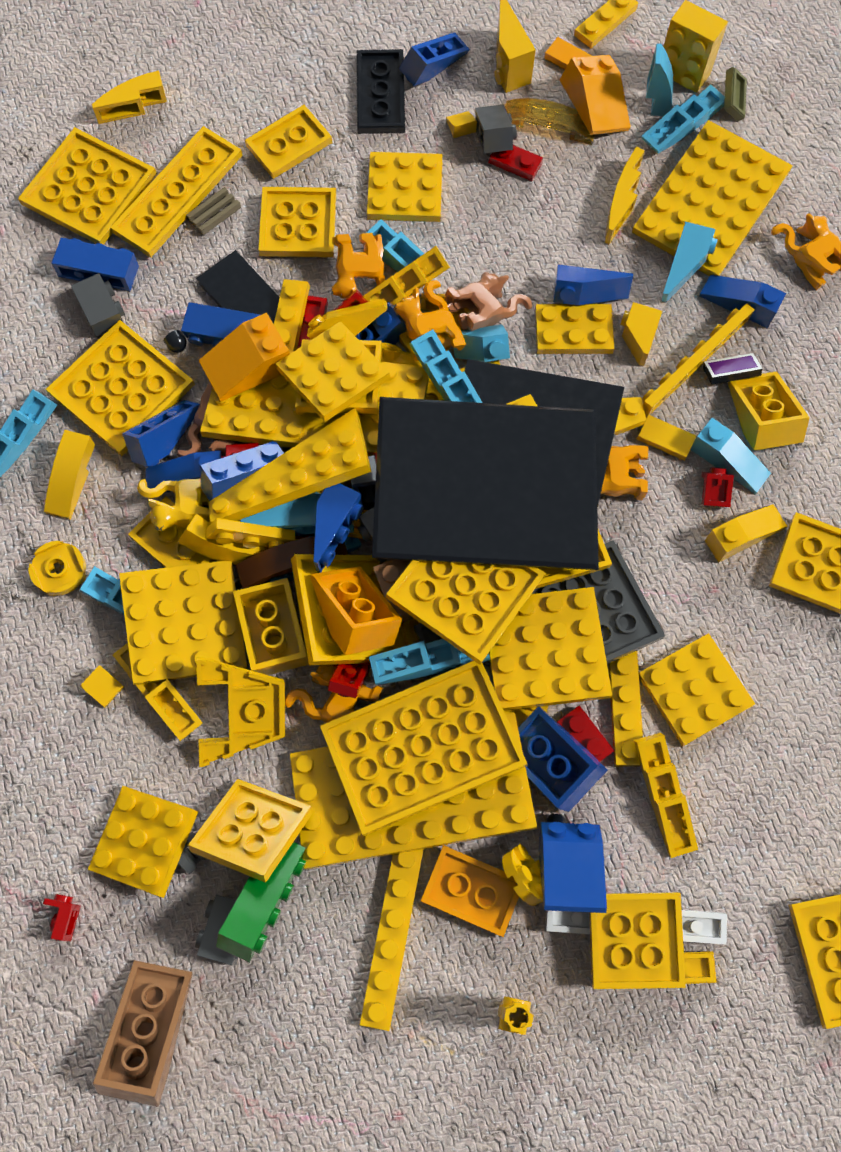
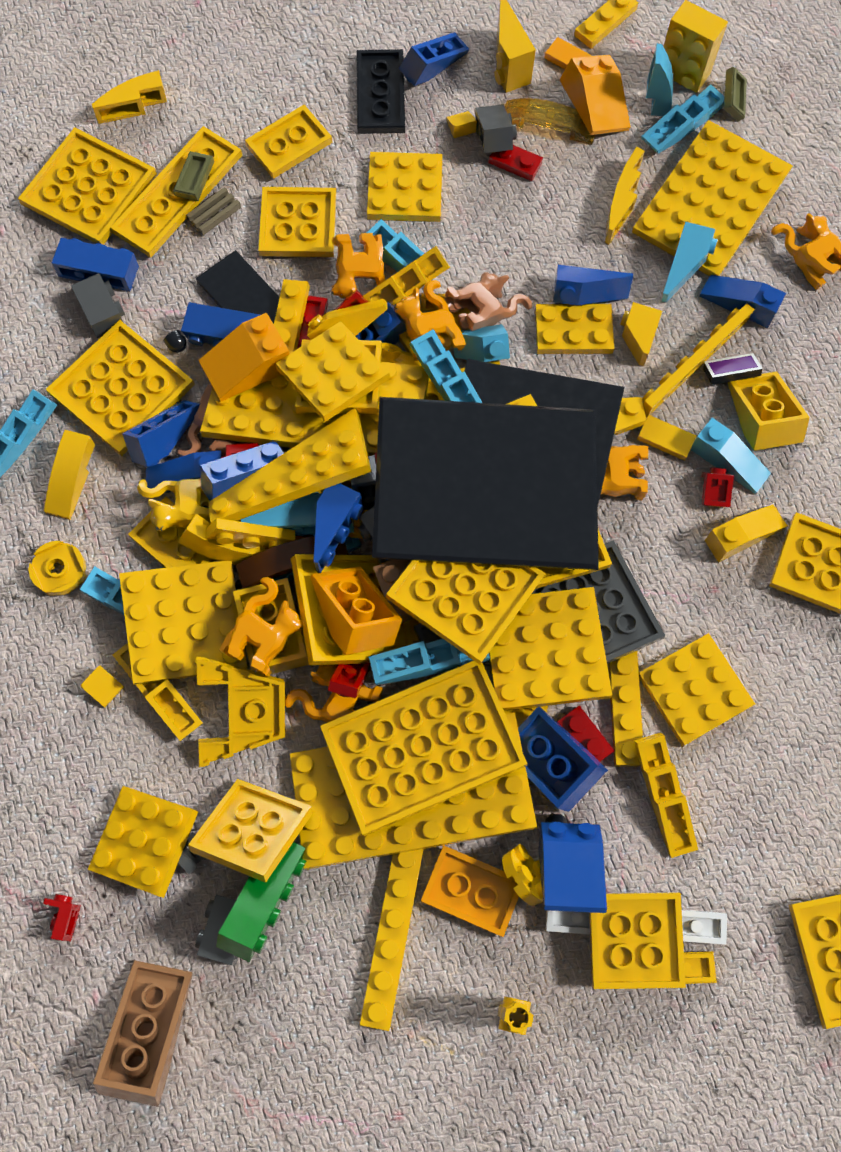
(193, 176): none -> olive tile
(255, 631): none -> light orange animal

